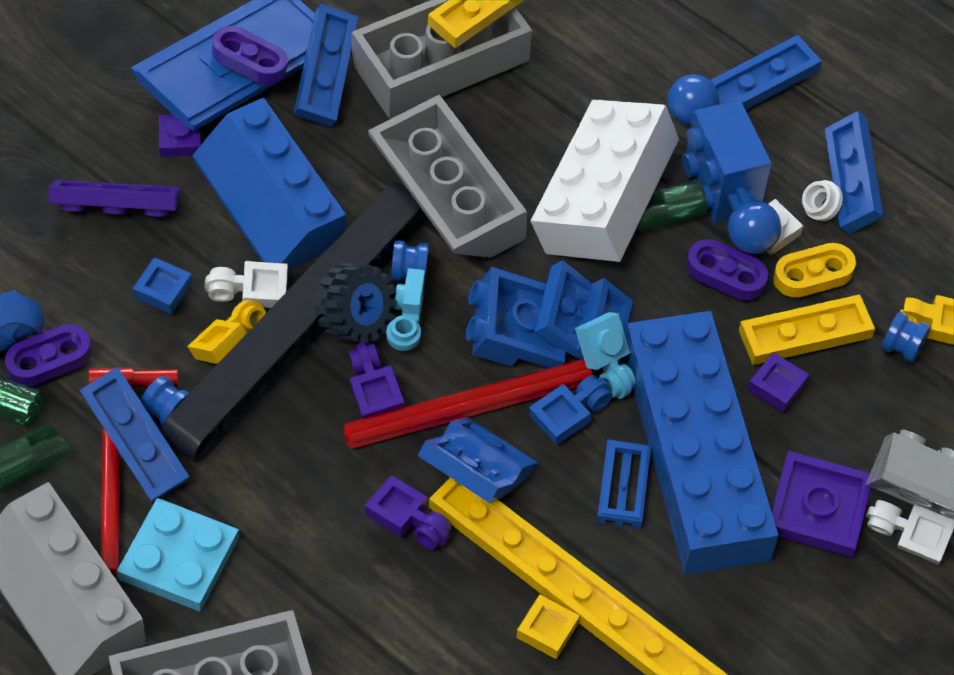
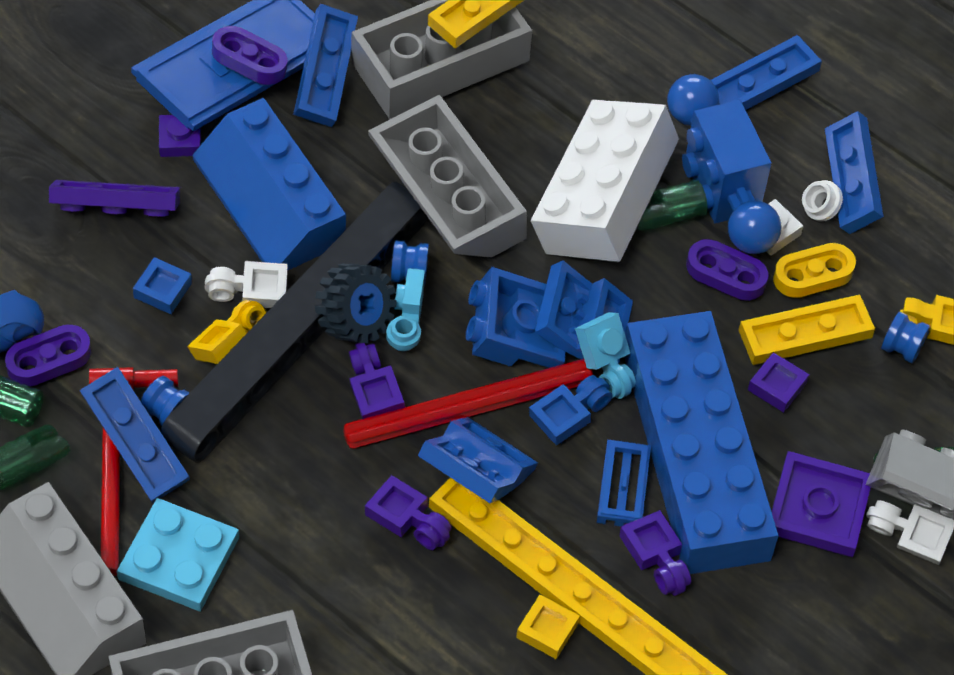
(653, 543): none -> dark purple plate

